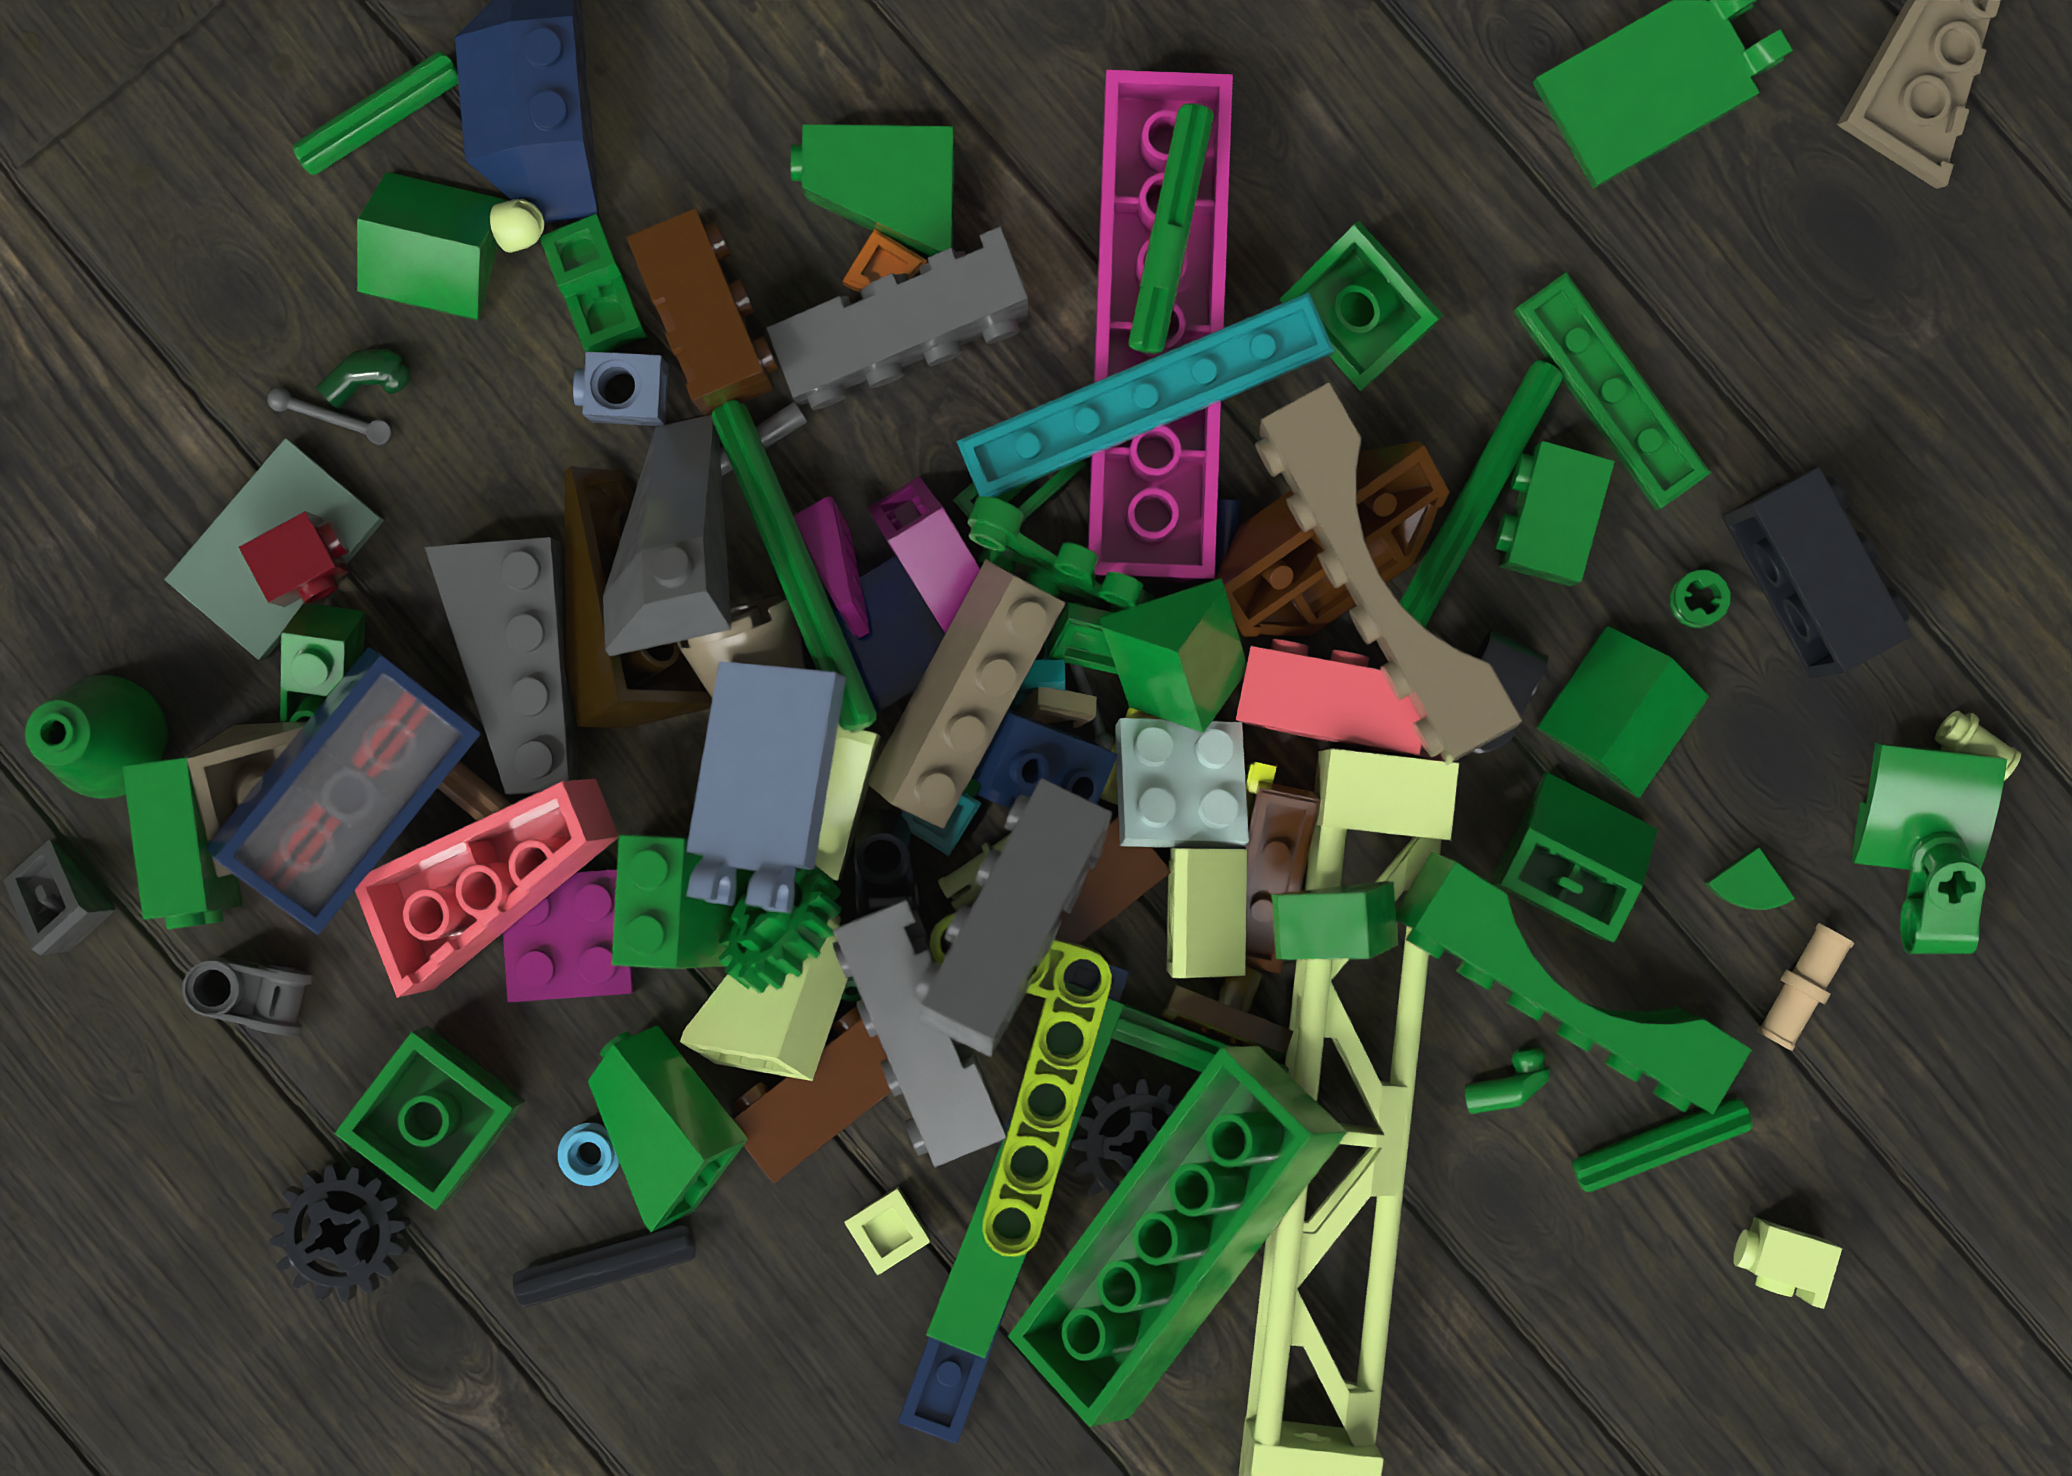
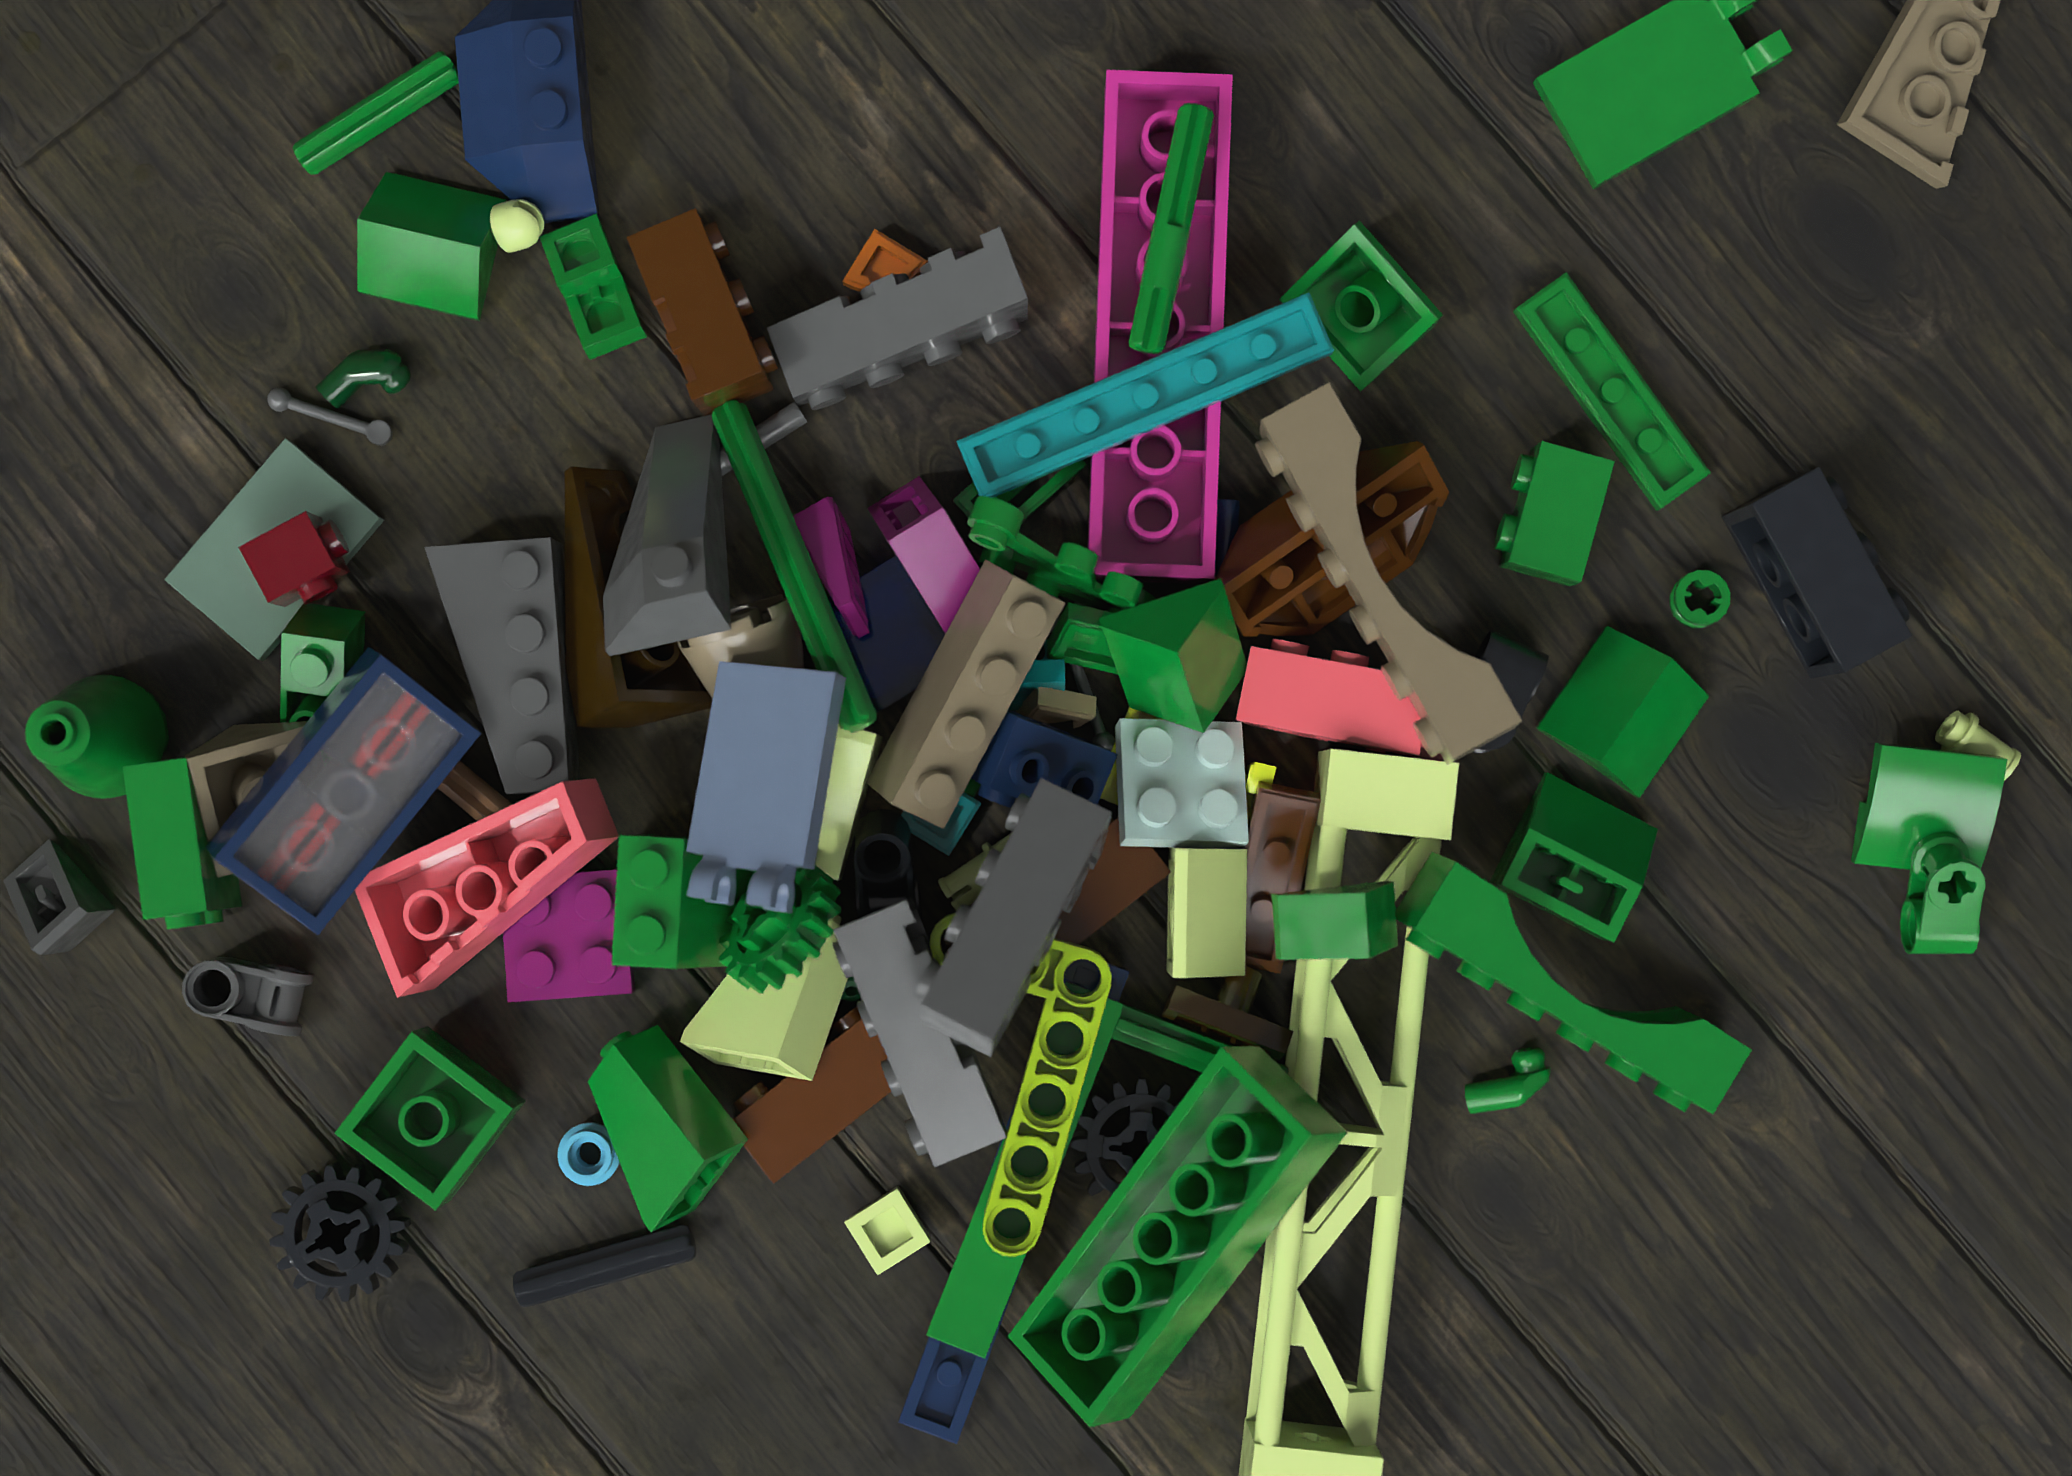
(649, 398): sand blue brick -> none
(882, 179): green slope -> none
(1481, 491): green axle -> none
(1661, 1145): green axle -> none
(1750, 883): green tile -> none
(1788, 1260): yellowish green brick -> none
(1805, 986): tan pin -> none

